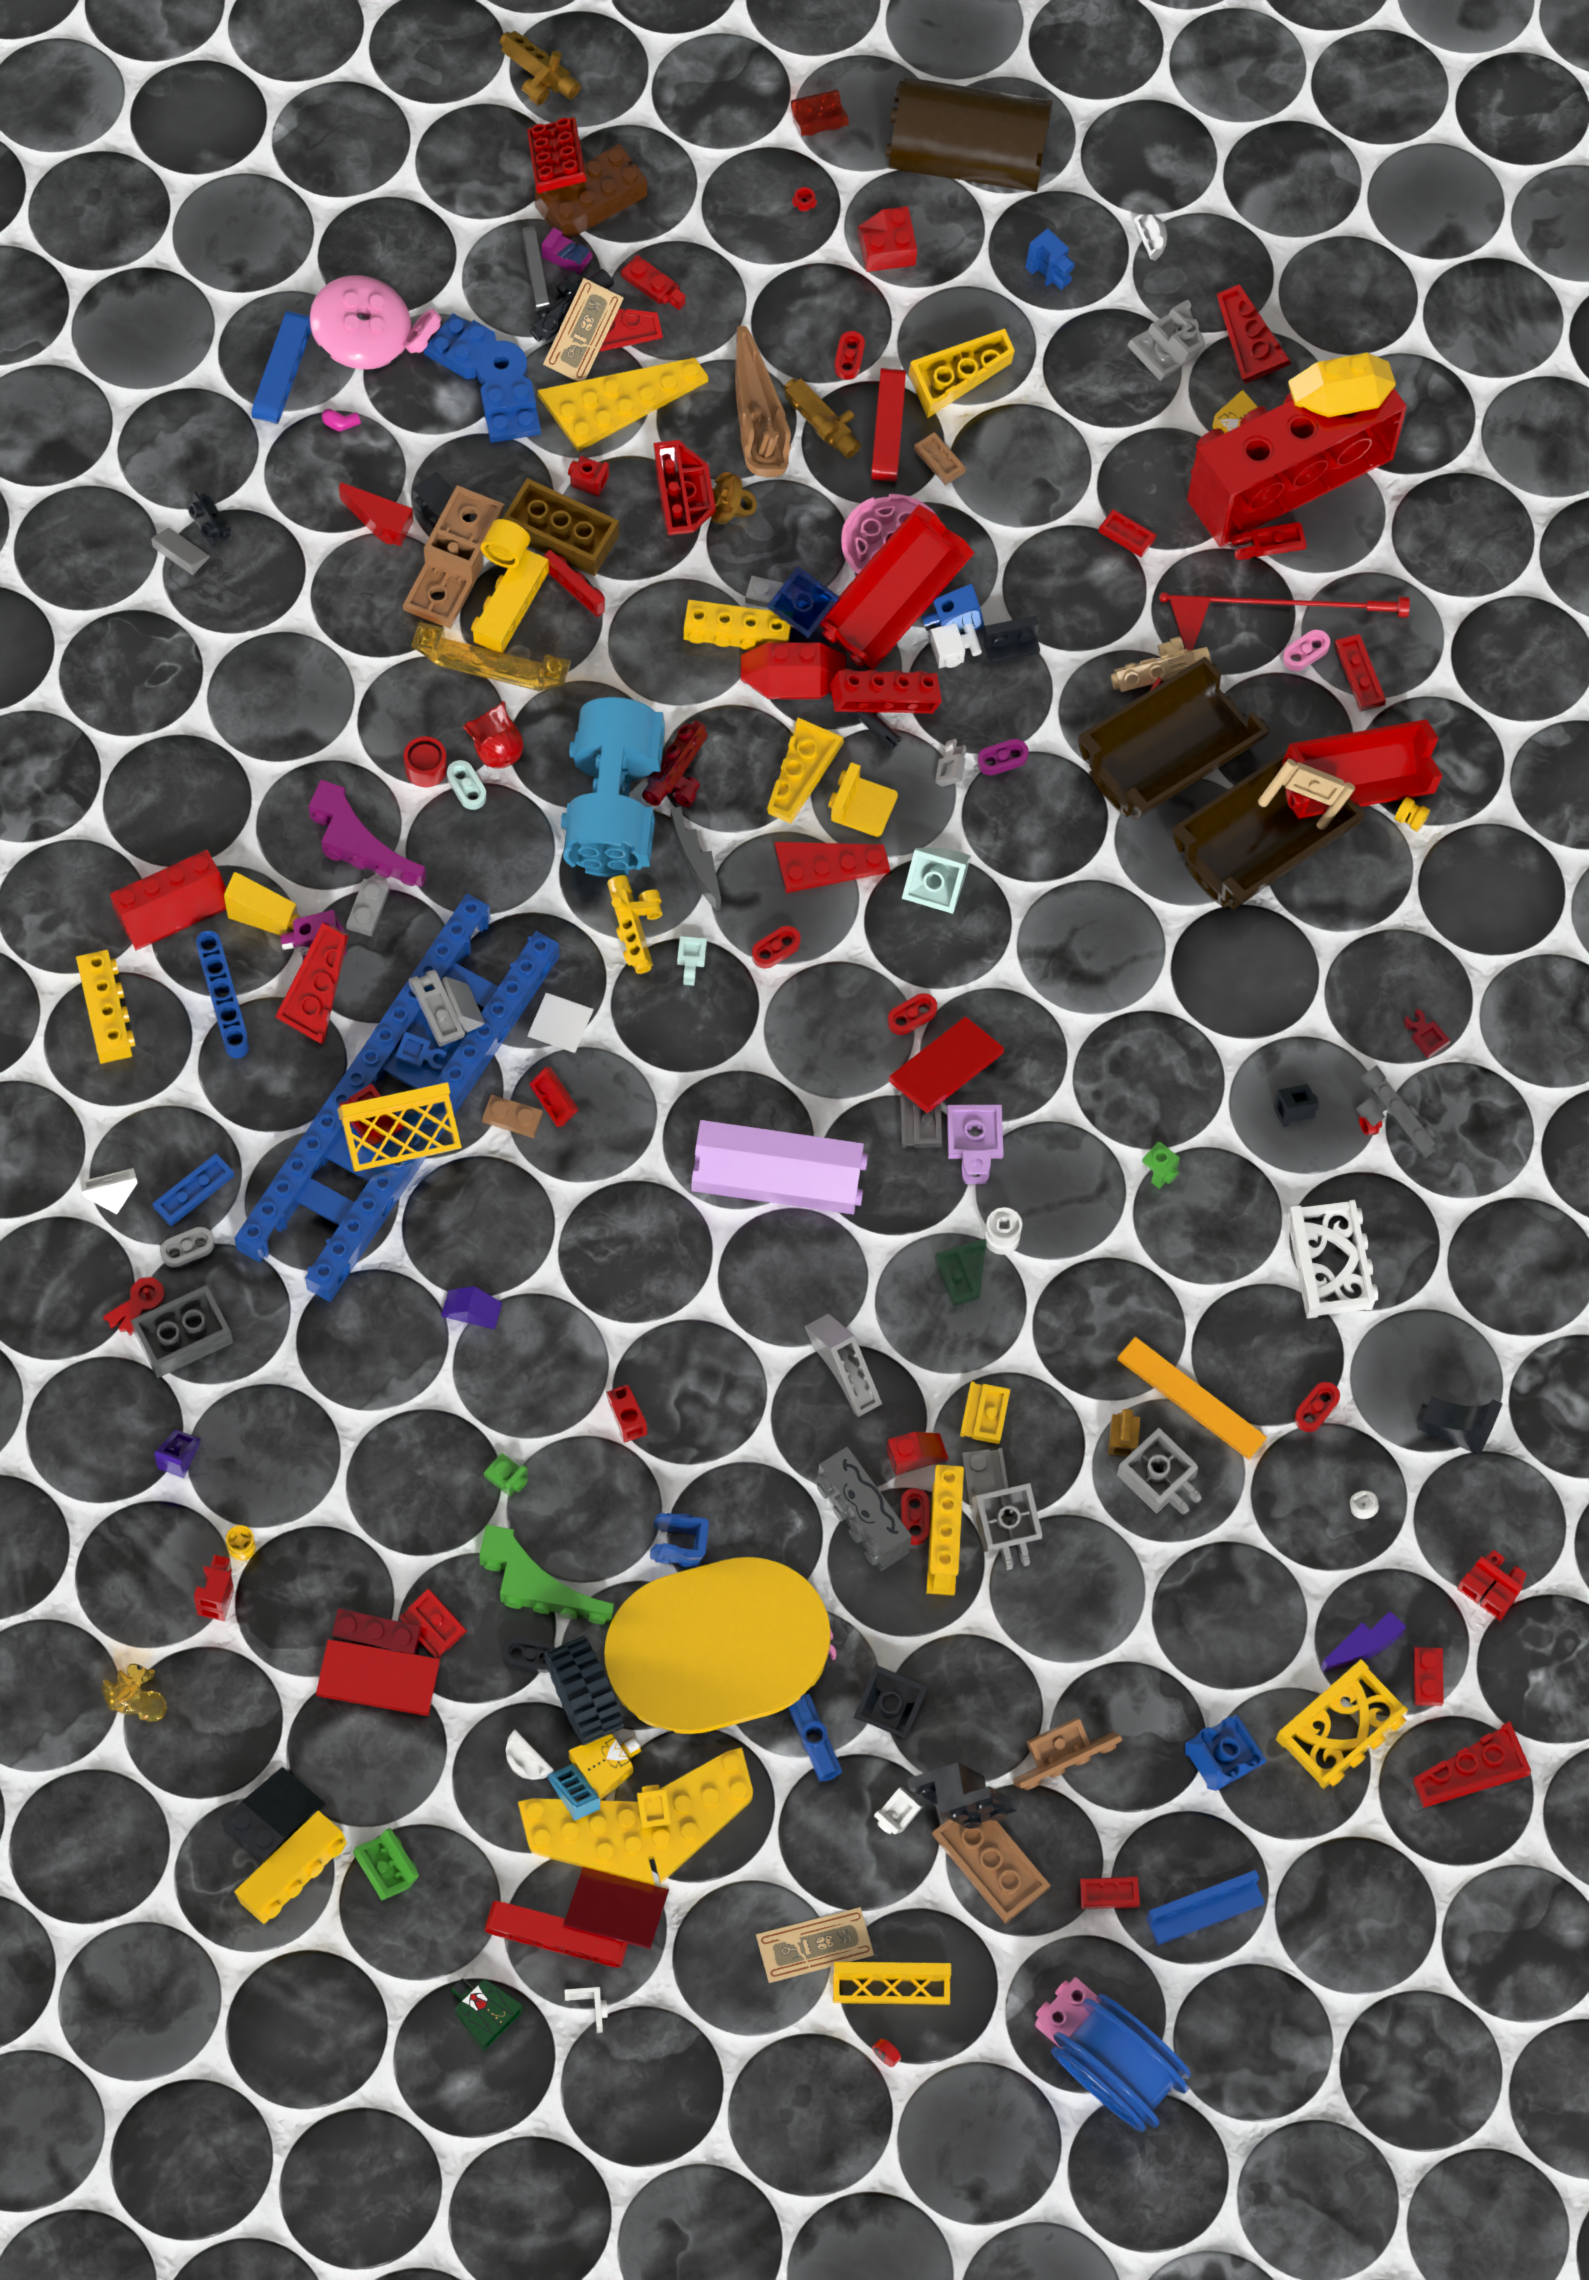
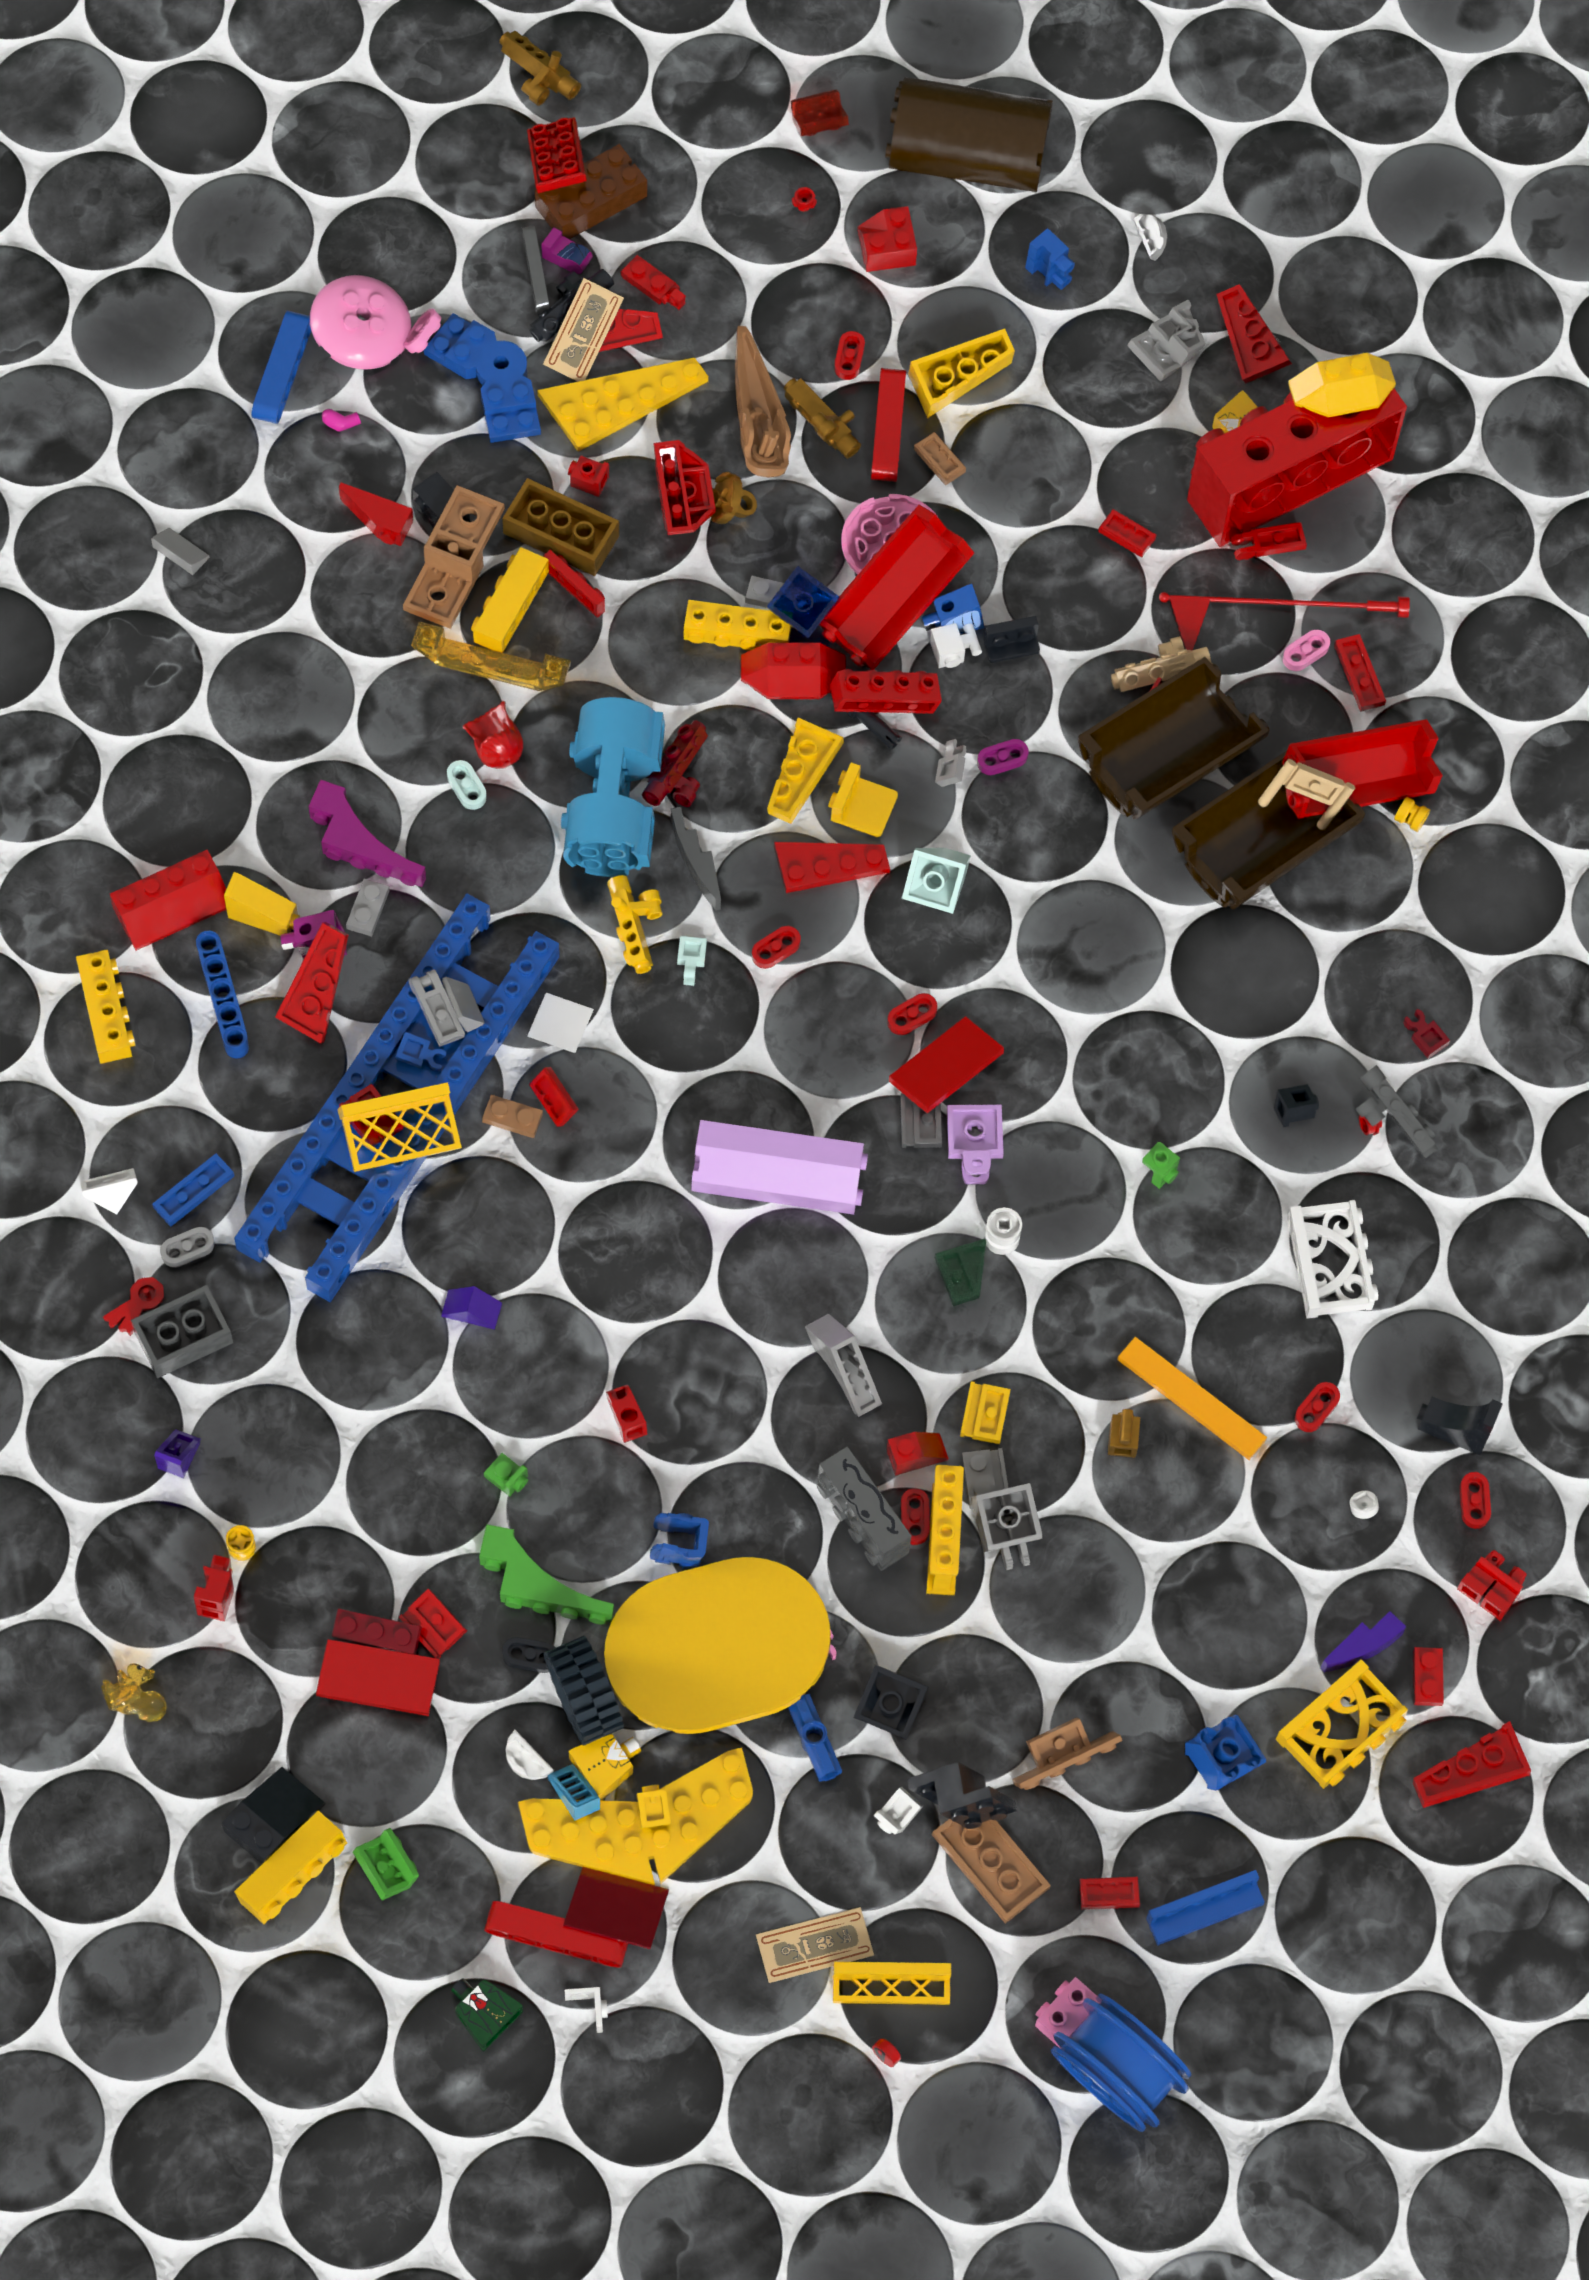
(202, 511): black hinge -> none
(425, 761): red piece -> none
(505, 543): yellow piece -> none
(1160, 1488): light grey hinge -> none
(1475, 1501): none -> red plate

